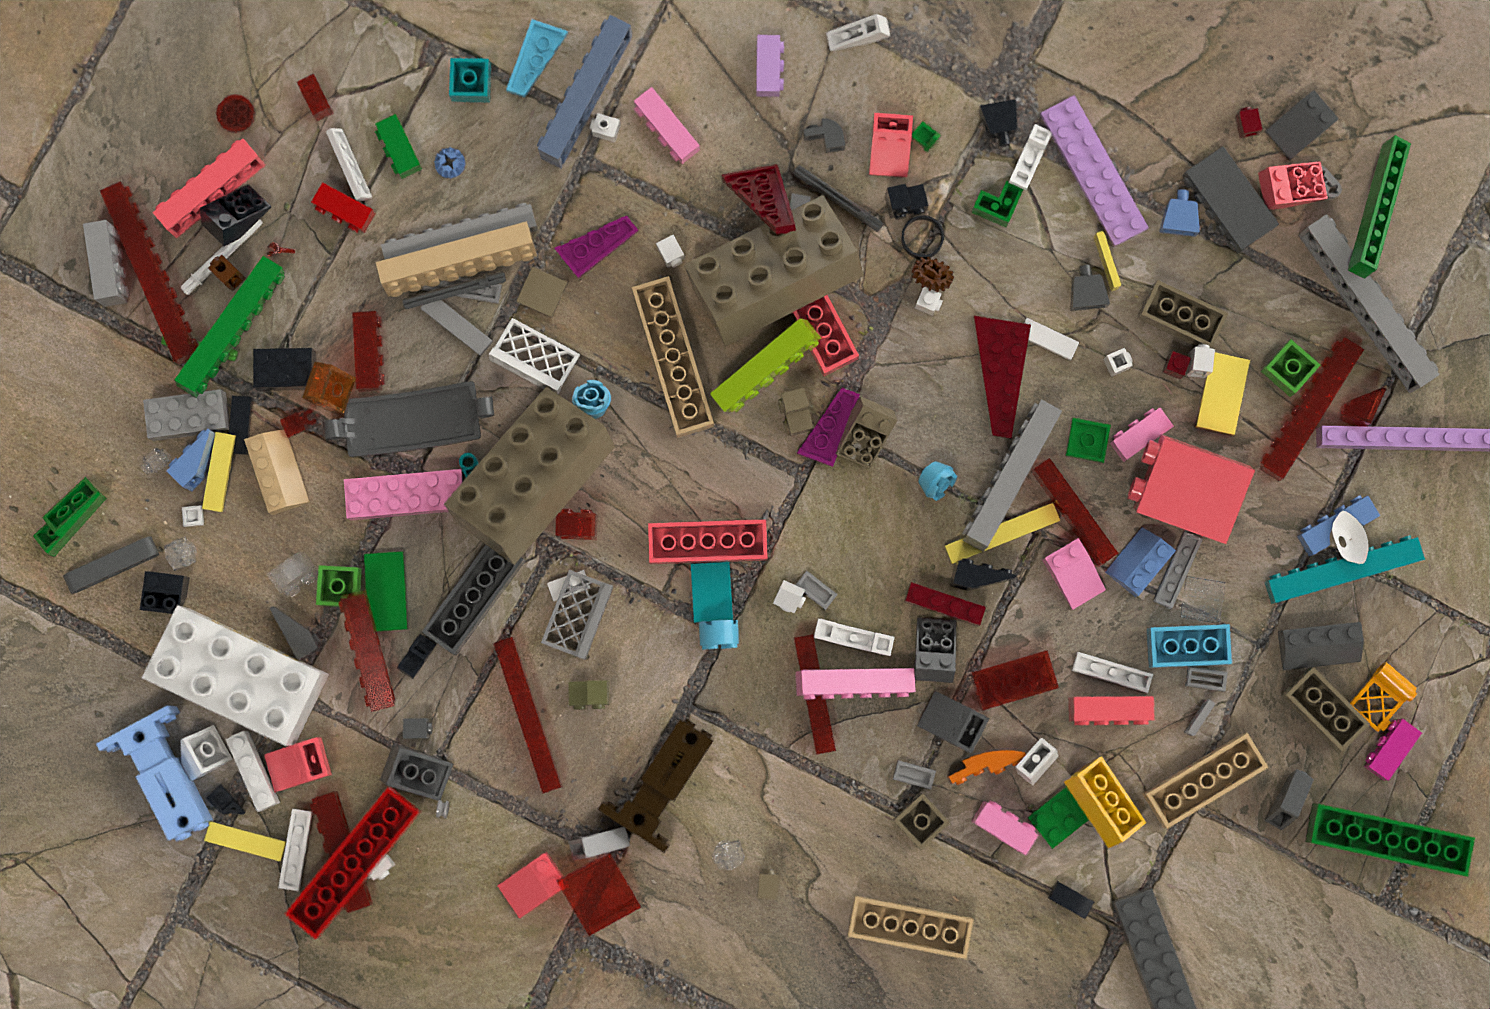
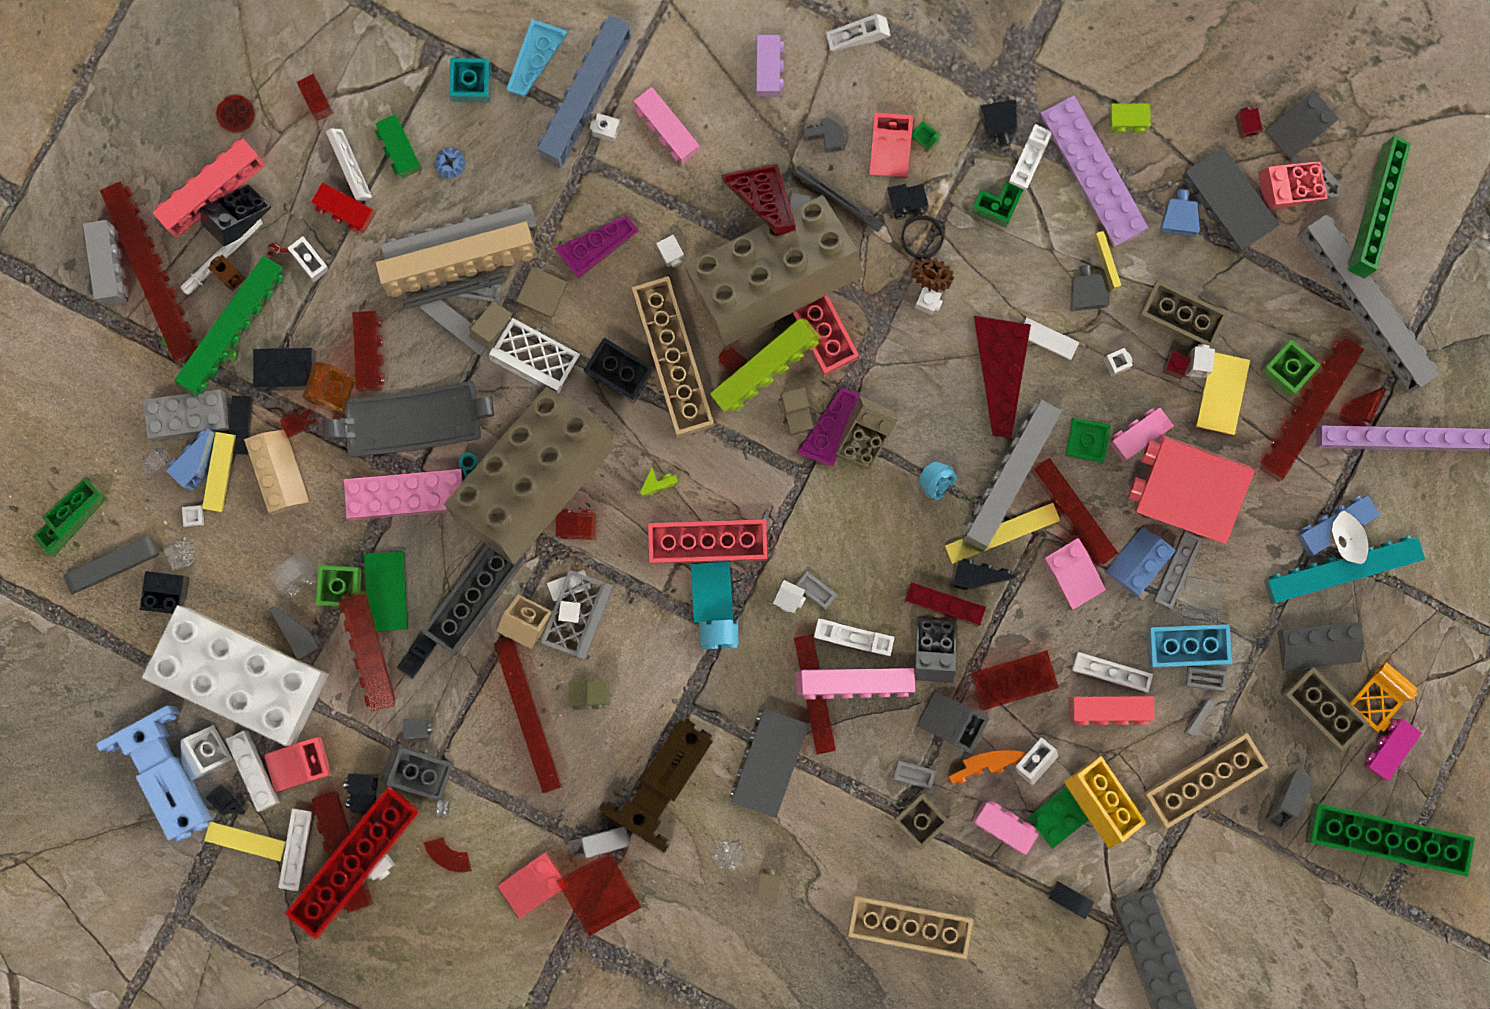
(308, 259): none -> white brick
(362, 792): none -> black brick
(446, 857): none -> clear red tile
(490, 324): none -> dark tan brick
(524, 621): none -> tan brick
(569, 612): none -> white tile
(592, 398): medium azure cone -> none
(619, 370): none -> black brick
(652, 486): none -> lime slope
(731, 360): none -> clear red brick
(769, 762): none -> dark grey brick
(1129, 118): none -> lime brick

